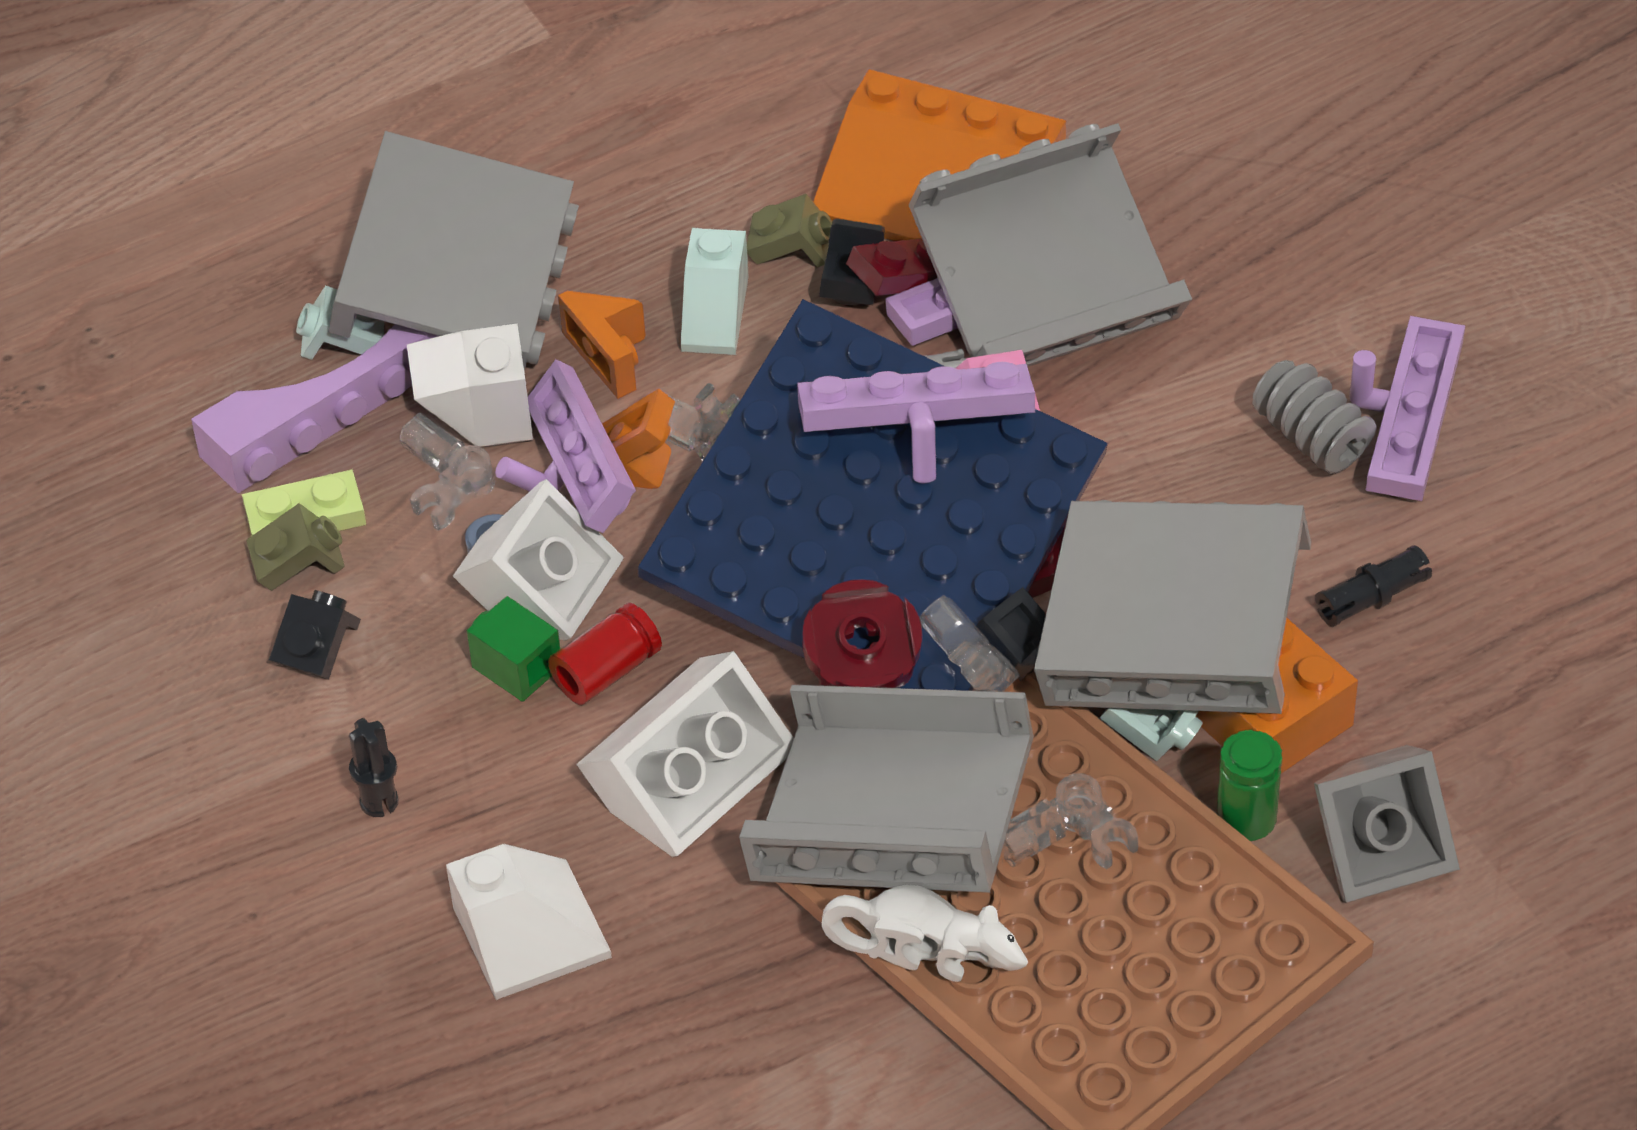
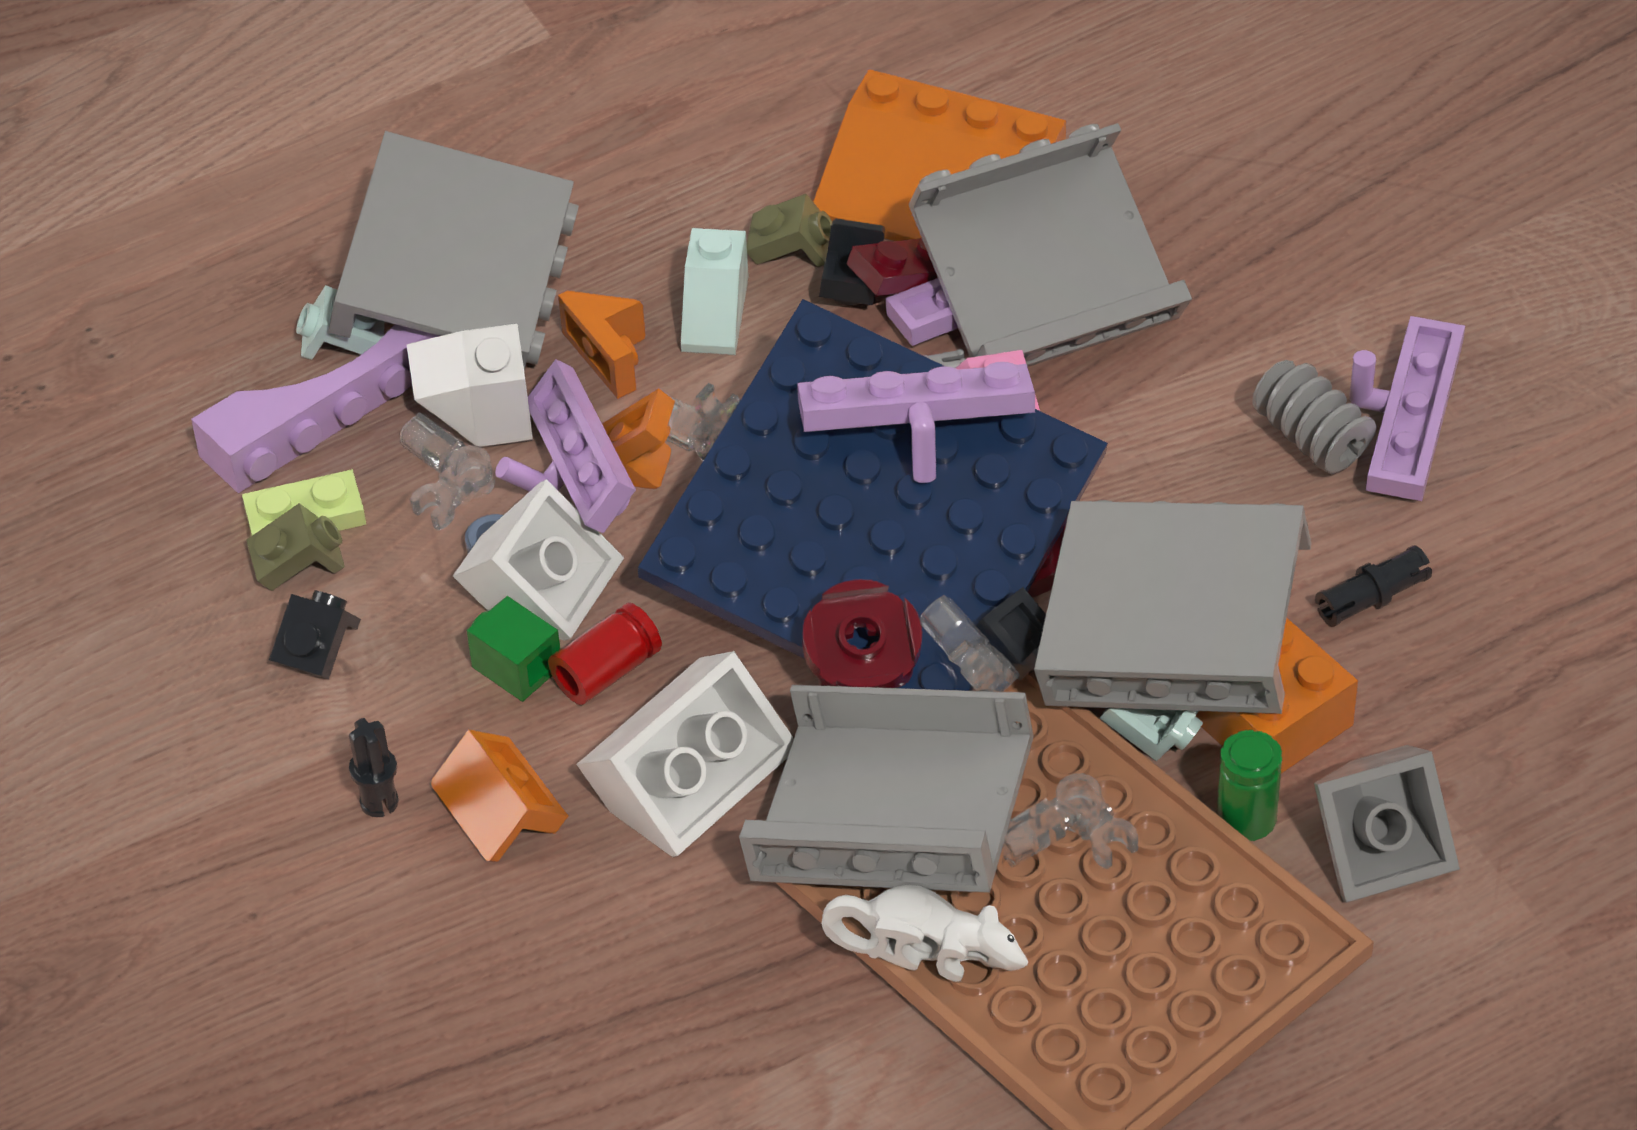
(495, 793): none -> orange panel
(524, 917): white slope -> none

